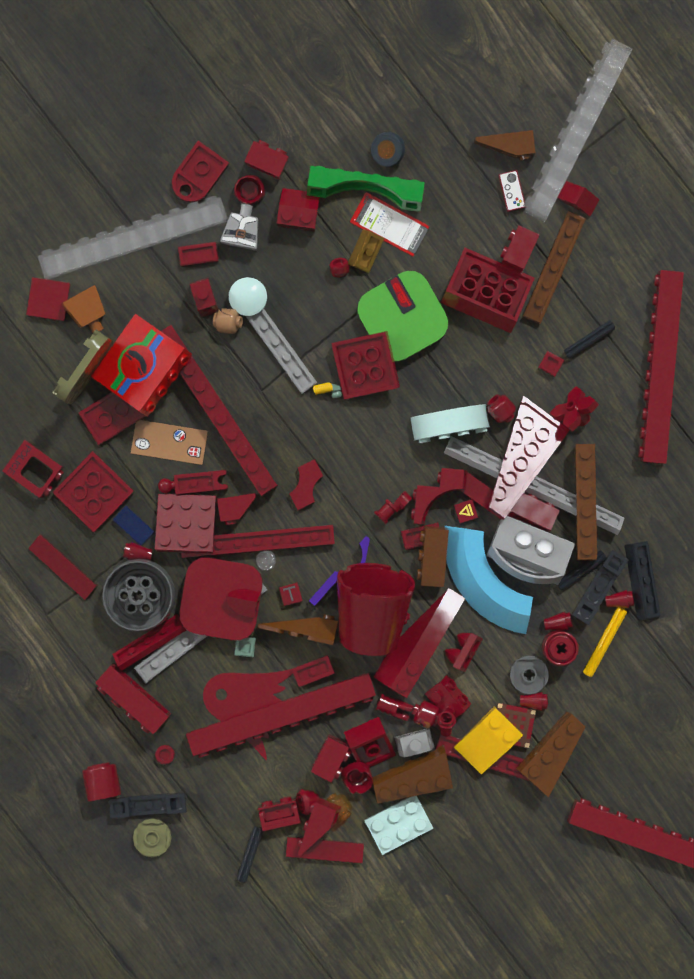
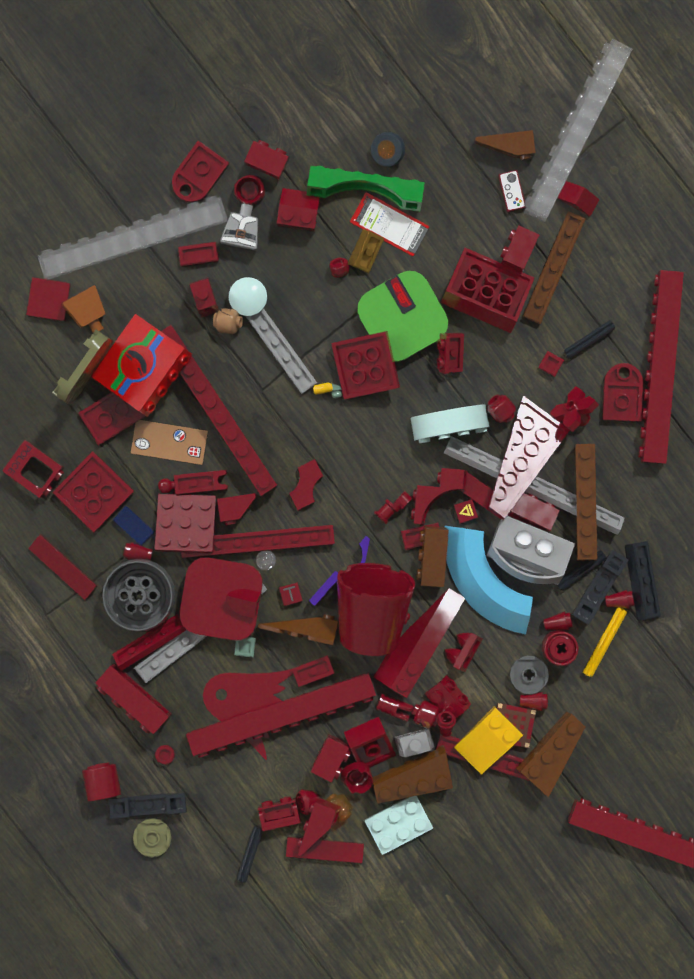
(450, 352): none -> dark red bracket
(622, 395): none -> dark red tile

